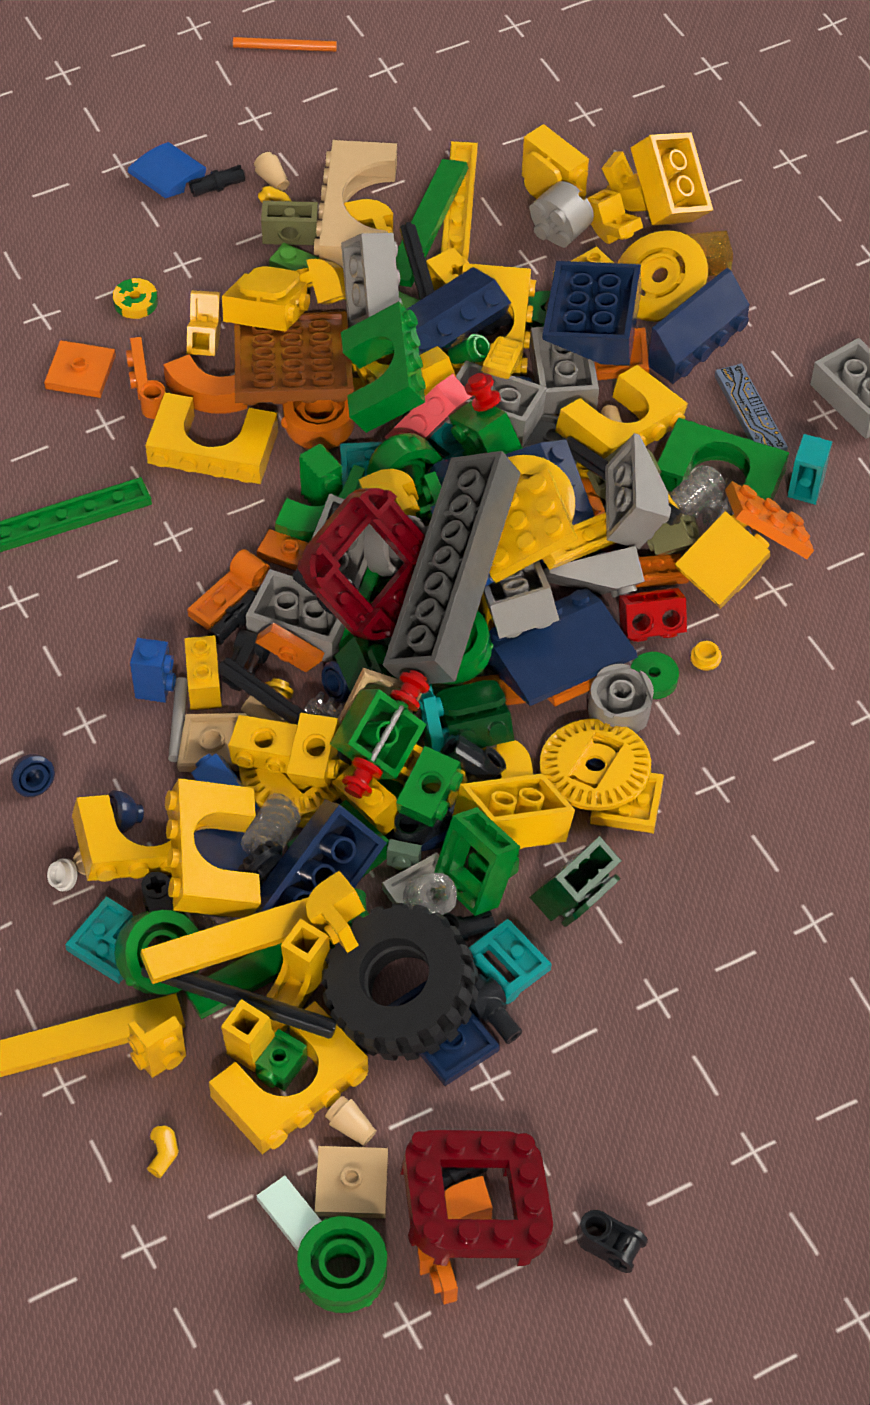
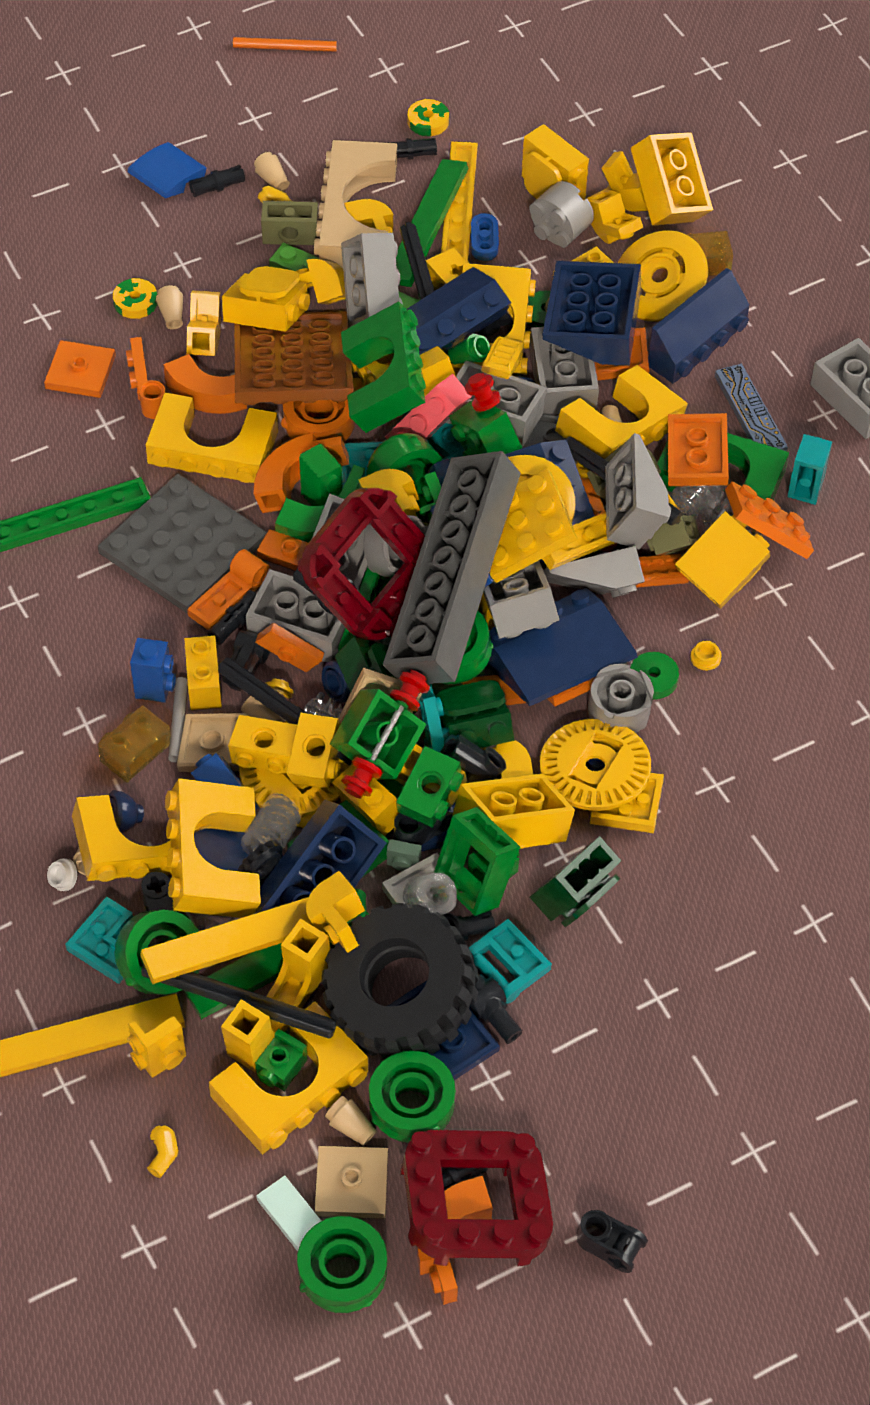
(32, 775): dark blue brick -> none
(134, 743): none -> clear yellow brick
(171, 306): none -> tan cone
(181, 542): none -> dark grey plate
(282, 469): none -> orange arch
(406, 1073): none -> green piece
(414, 148): none -> black pin
(428, 117): none -> yellow piece
(484, 237): none -> blue plate
(653, 606): red brick -> none
(697, 449): none -> orange plate

